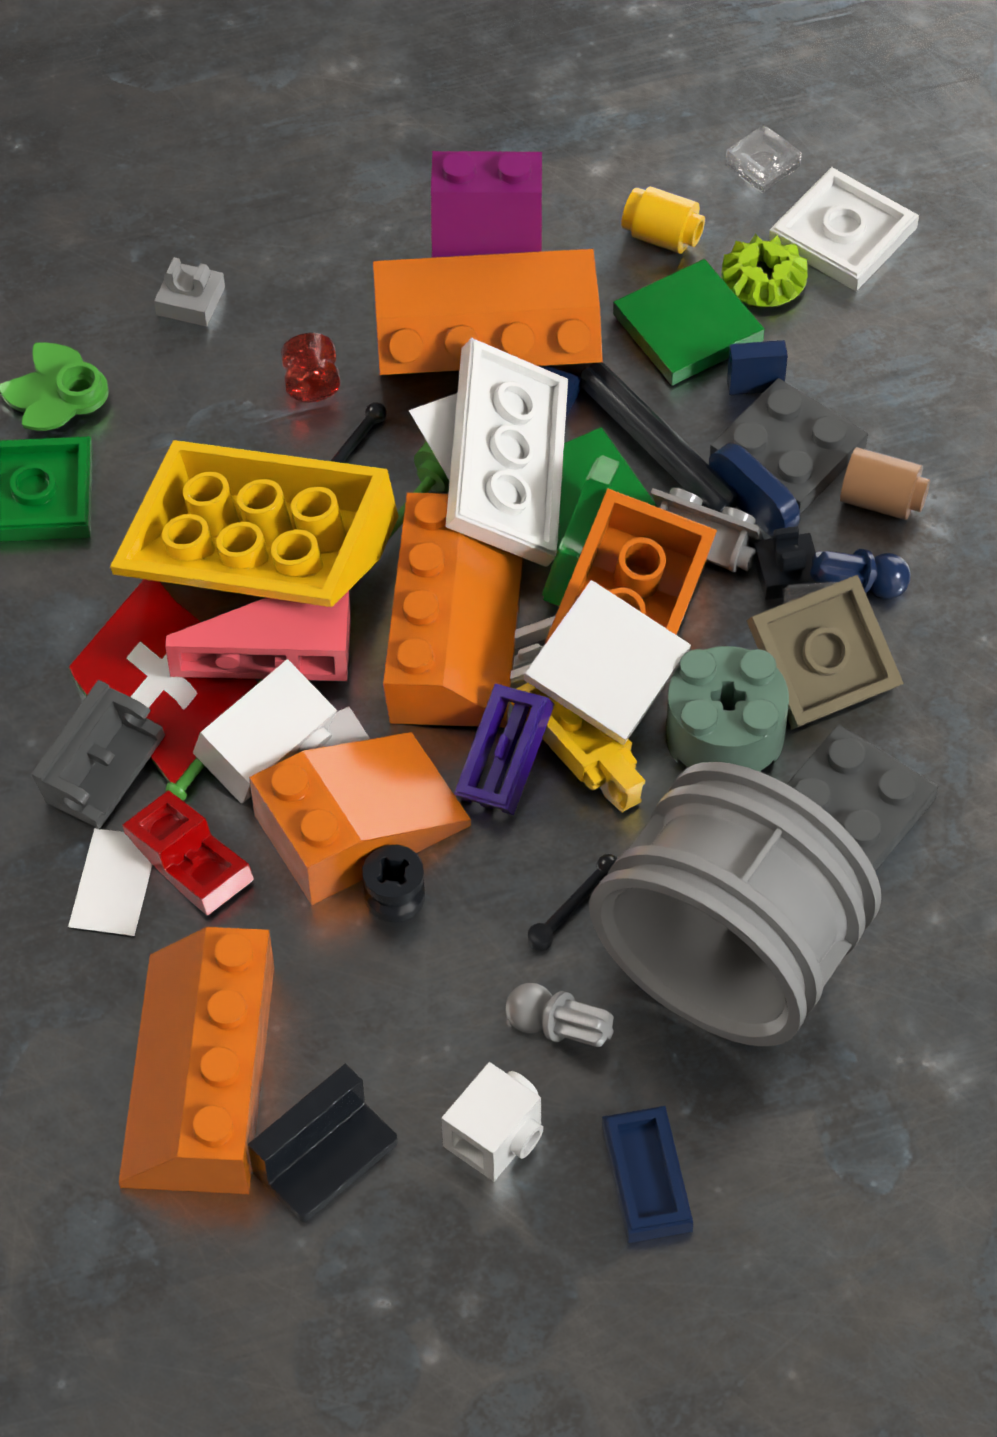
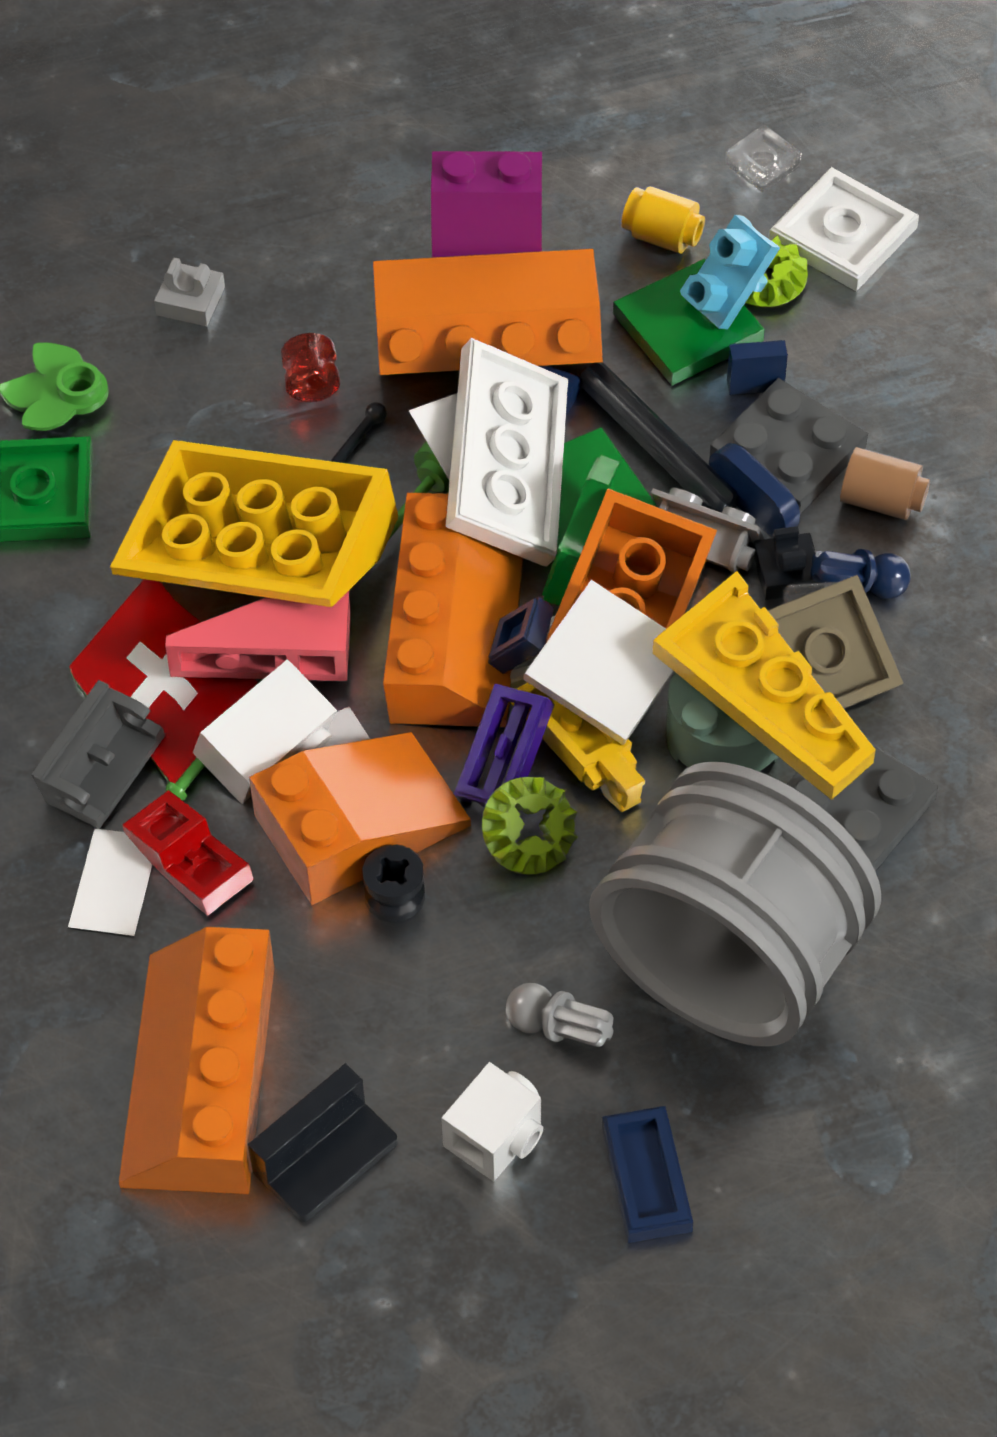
(503, 825): none -> lime gear
(520, 635): none -> dark blue tile
(540, 934): black hinge -> none
(730, 272): none -> medium azure hips
(751, 674): none -> yellow wing

